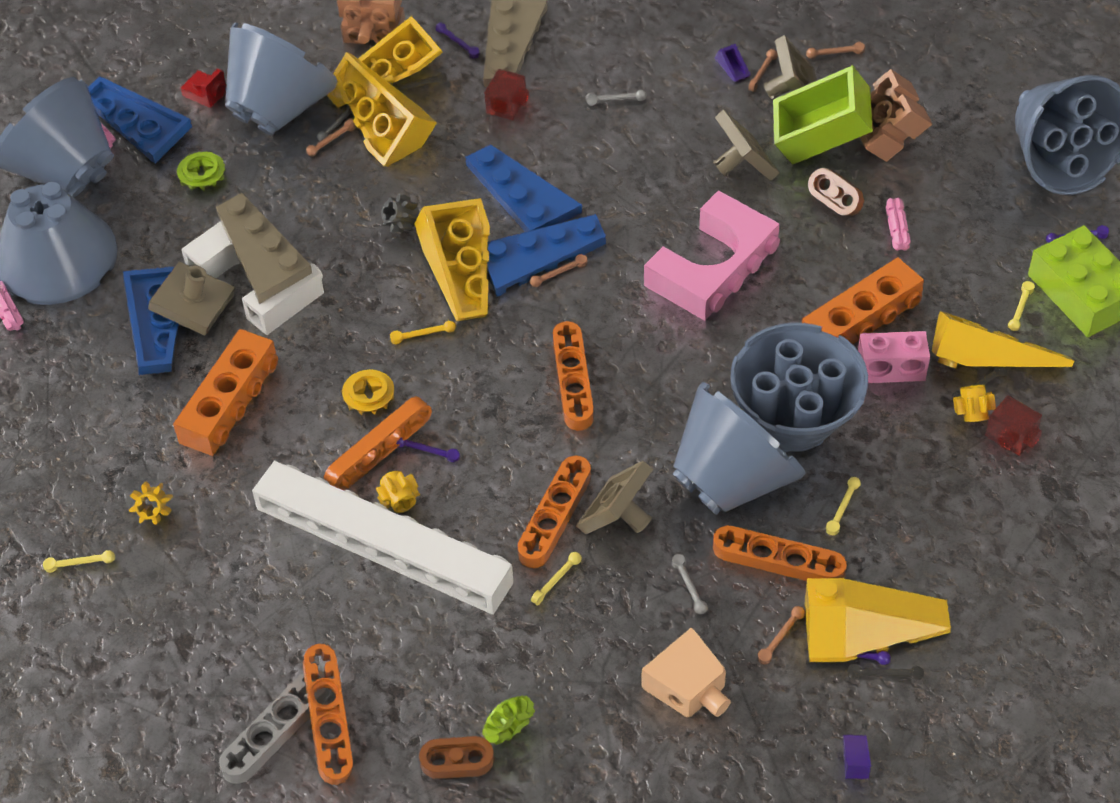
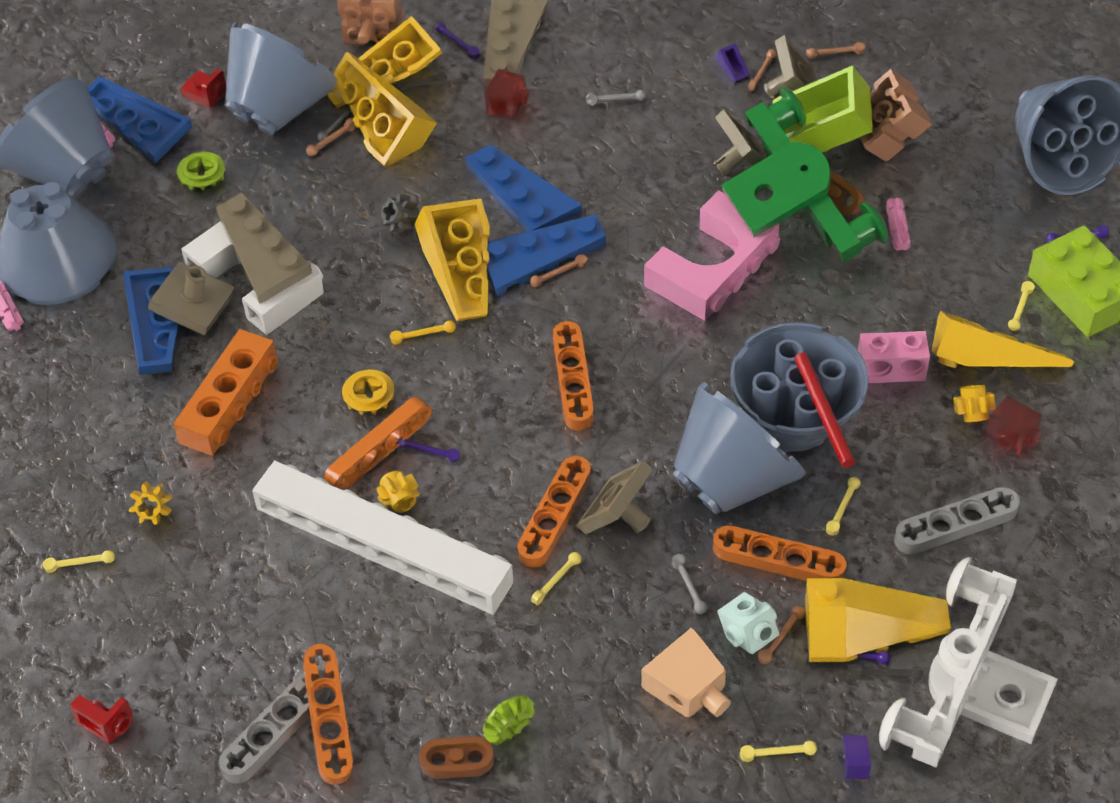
(101, 721): none -> red bracket
(748, 622): none -> light aqua brick
(748, 753): none -> light yellow hinge
(799, 180): none -> green piece
(824, 410): none -> red bar
(870, 302): orange brick -> none
(958, 522): none -> light grey beam
(969, 678): none -> white piece

